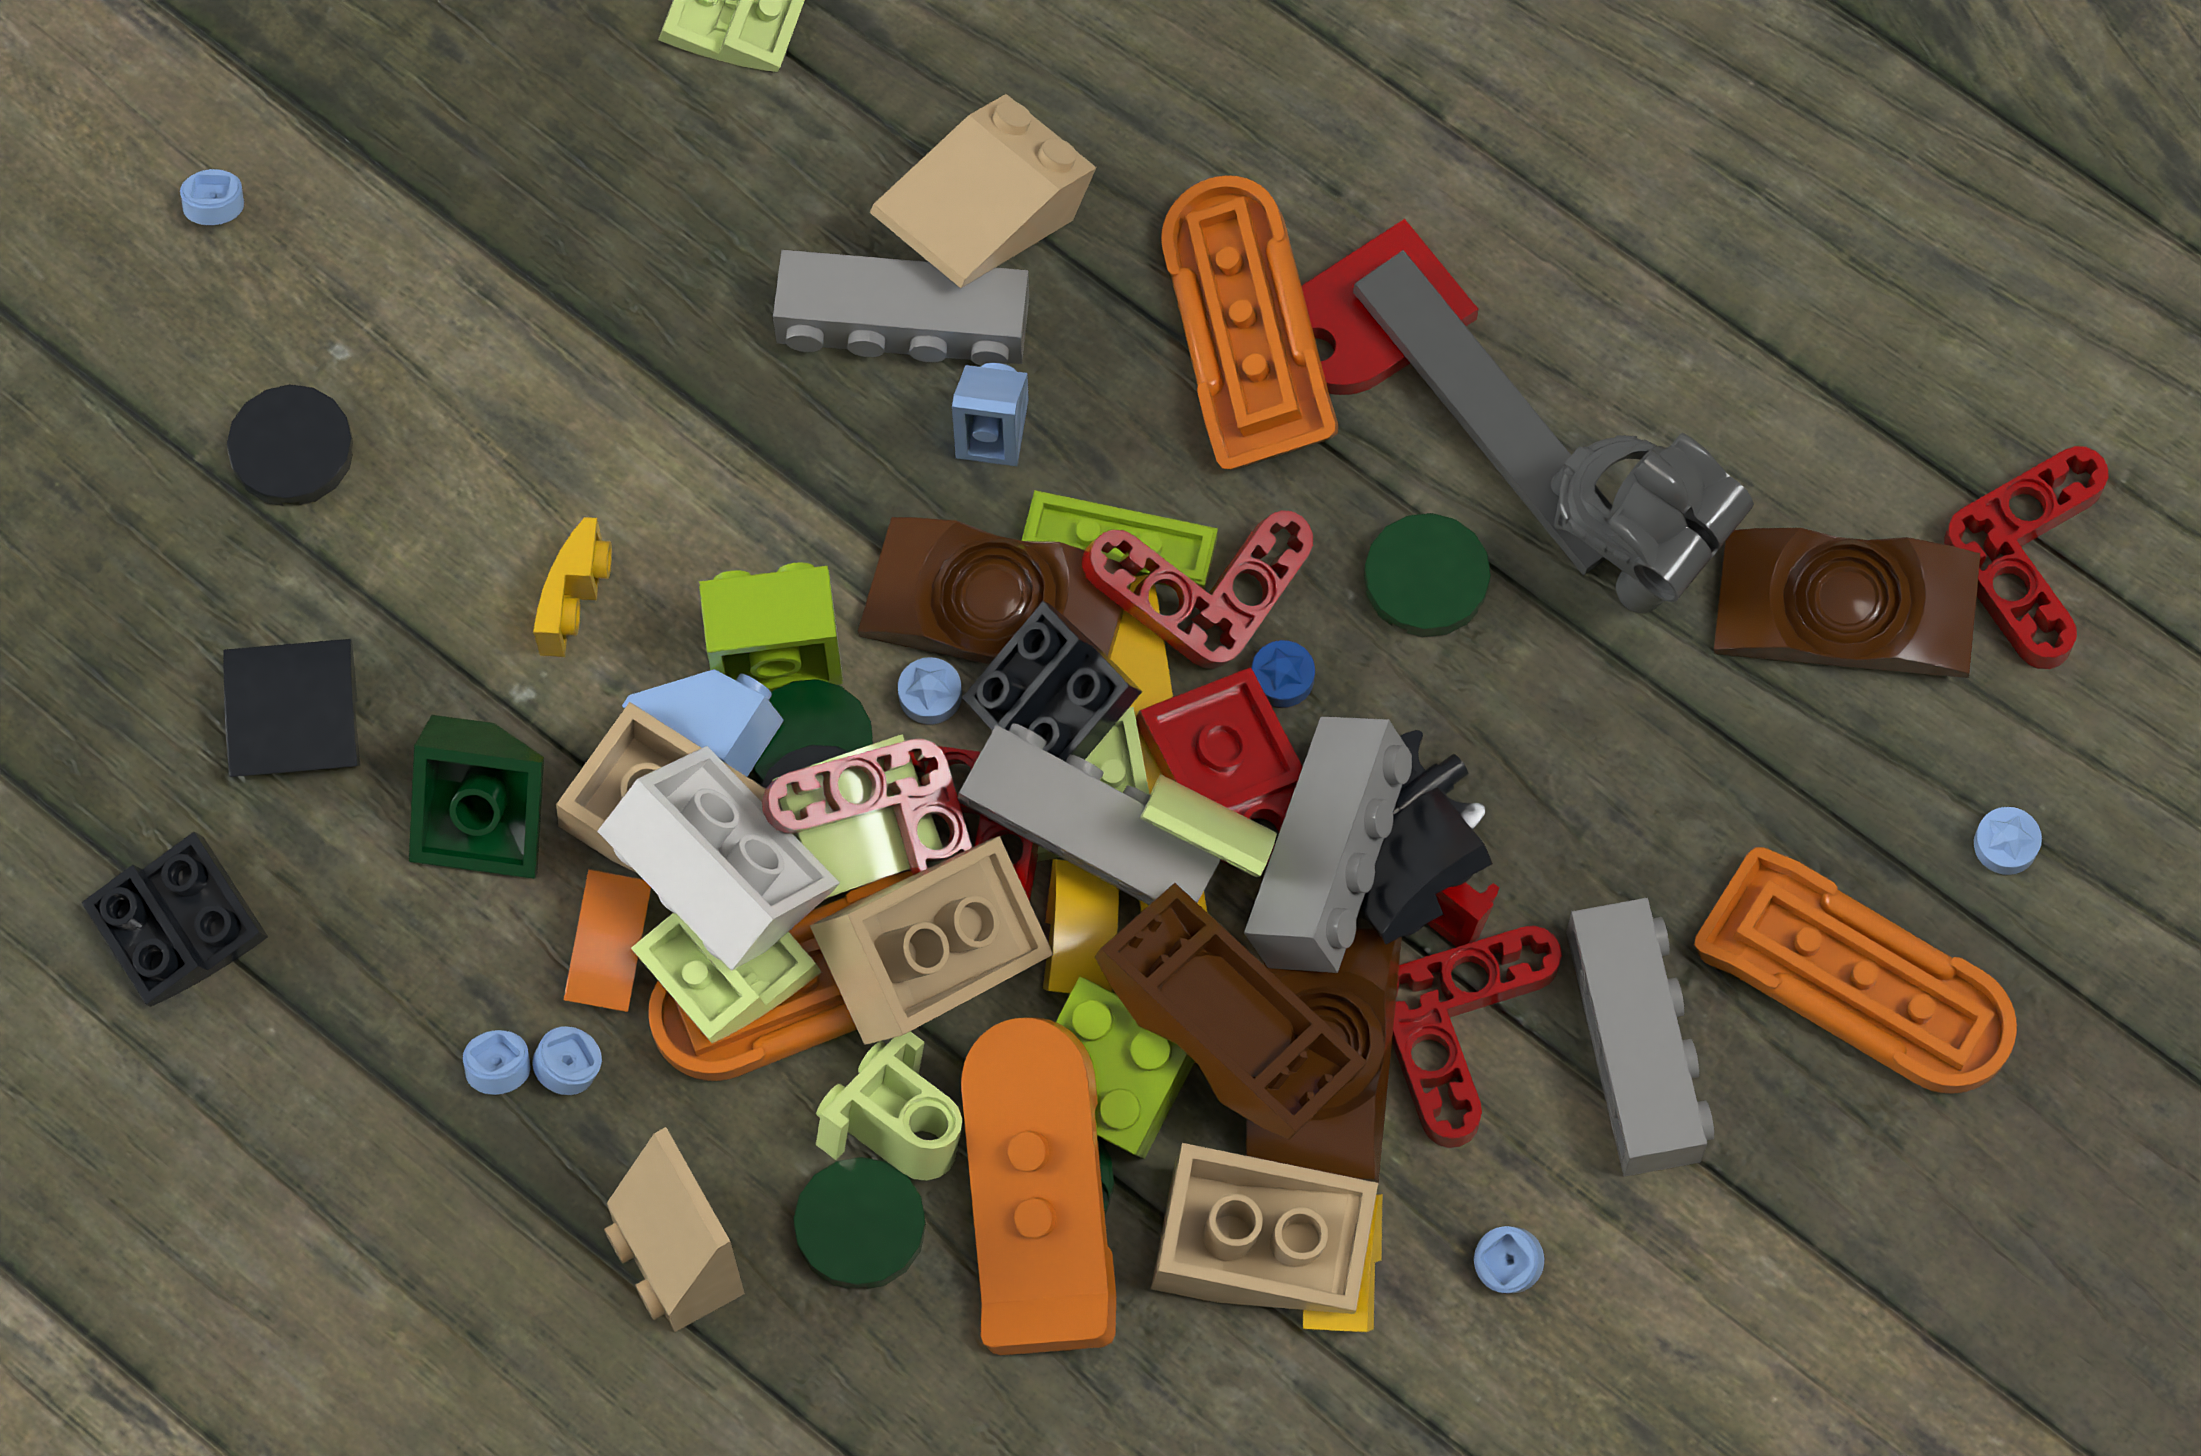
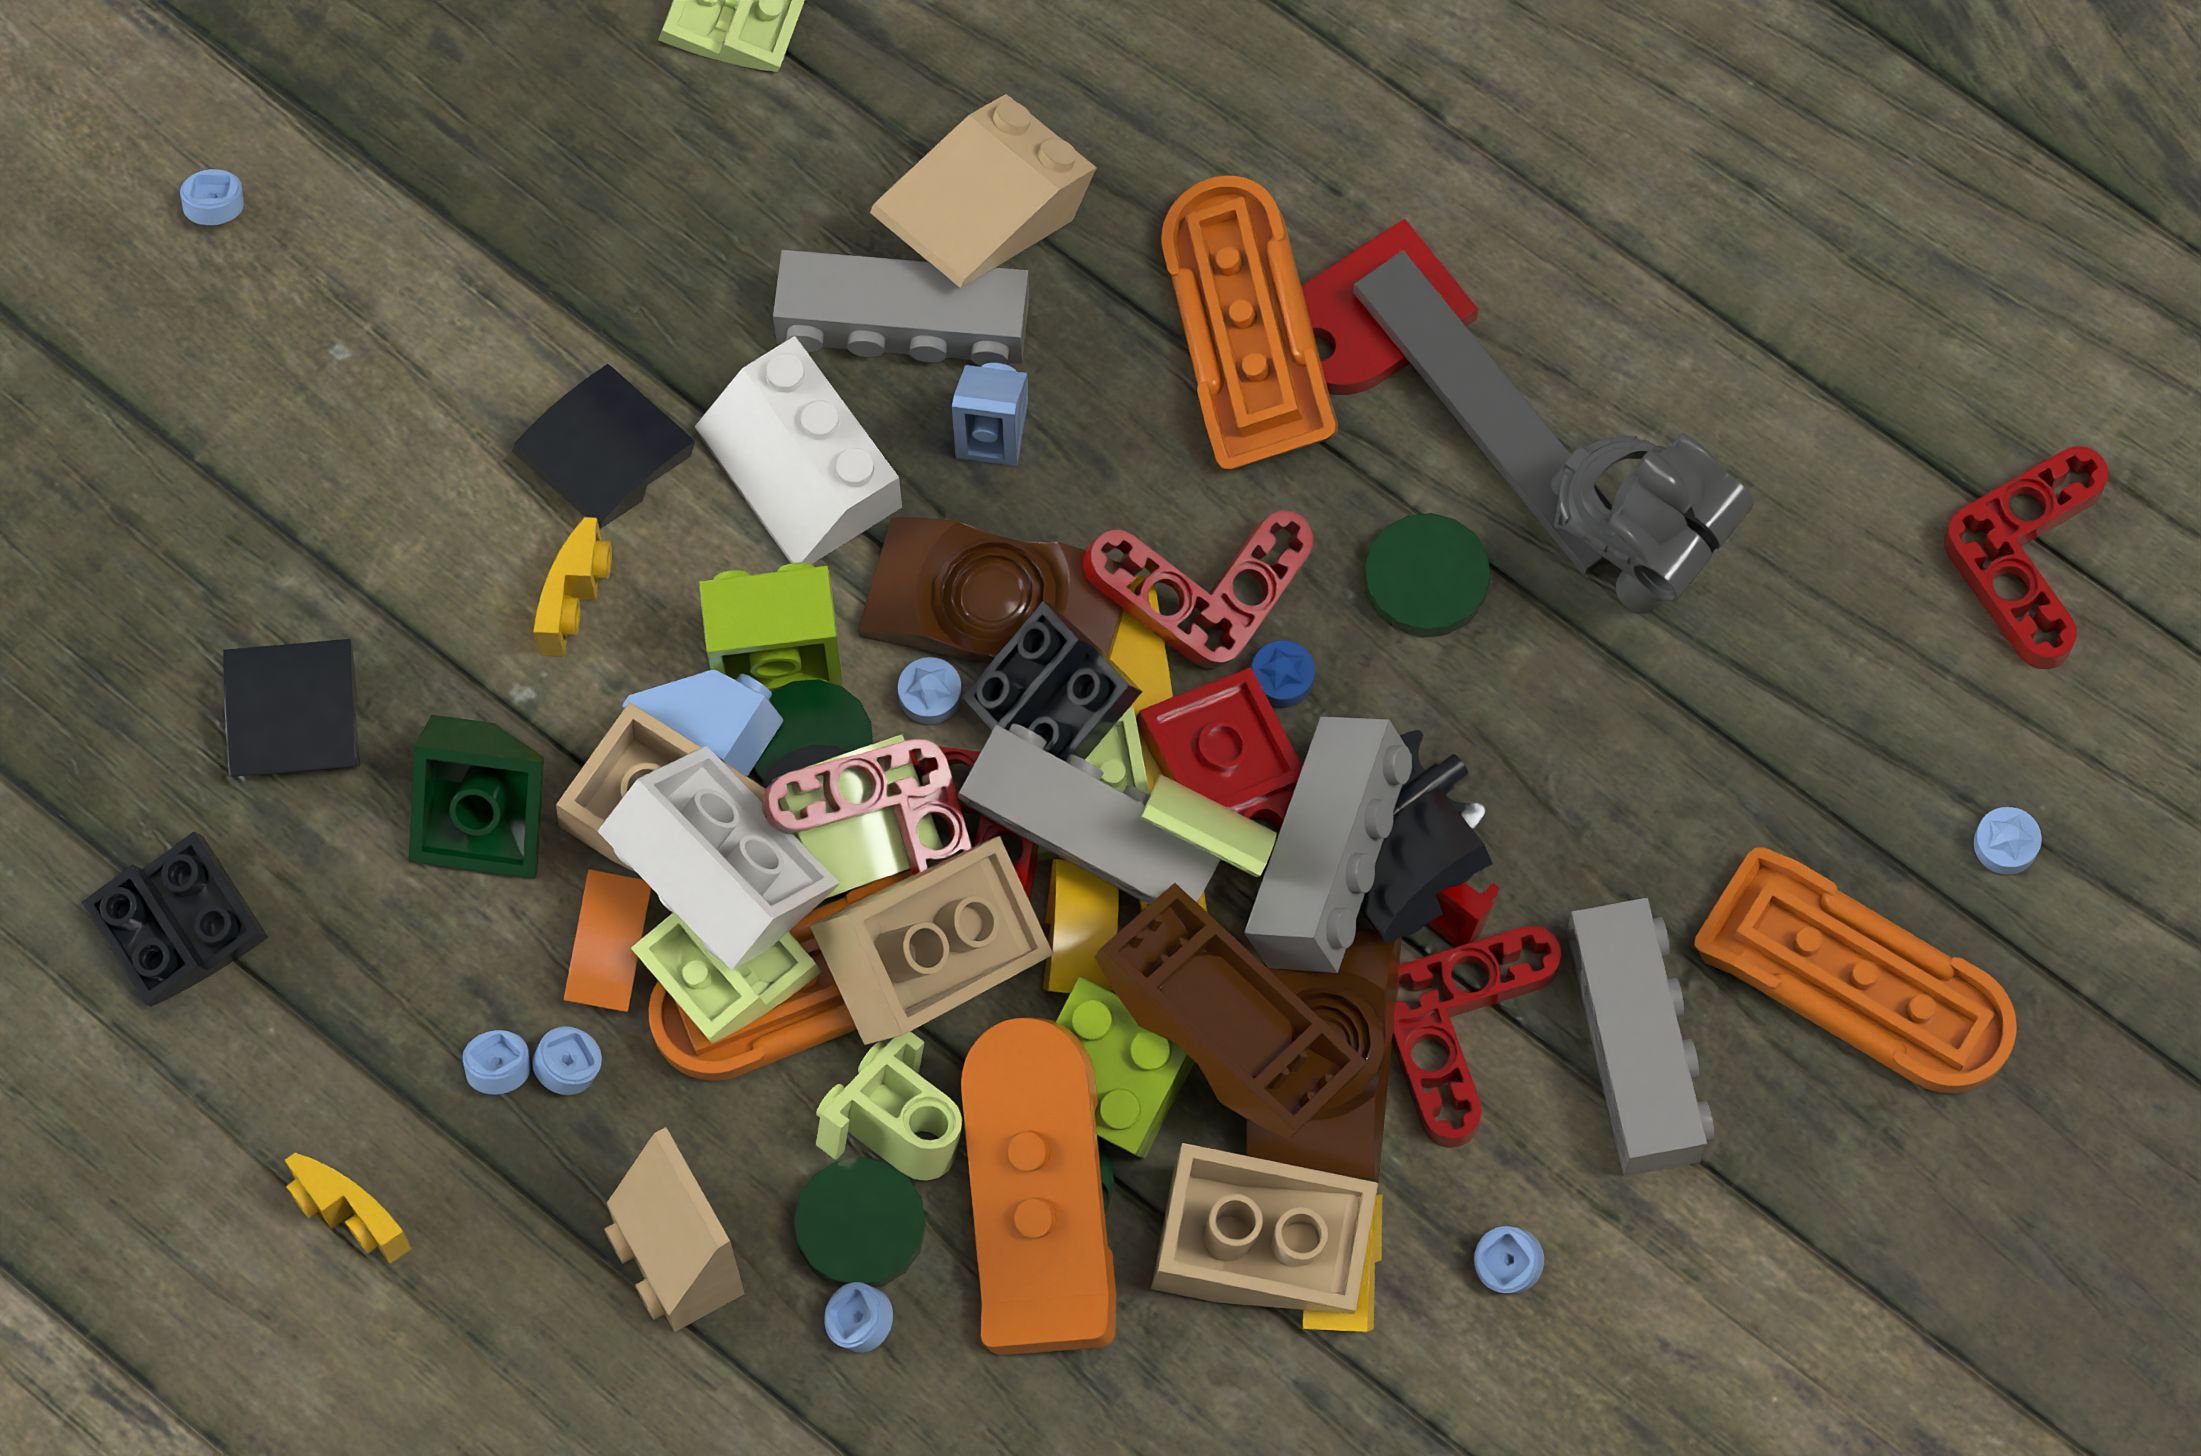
(290, 445): black tile -> none
(336, 1198): none -> yellow slope
(603, 446): none -> black slope
(799, 455): none -> white slope
(858, 1317): none -> light blue tile
(1080, 522): lime tile -> none
(1847, 601): reddish brown slope -> none

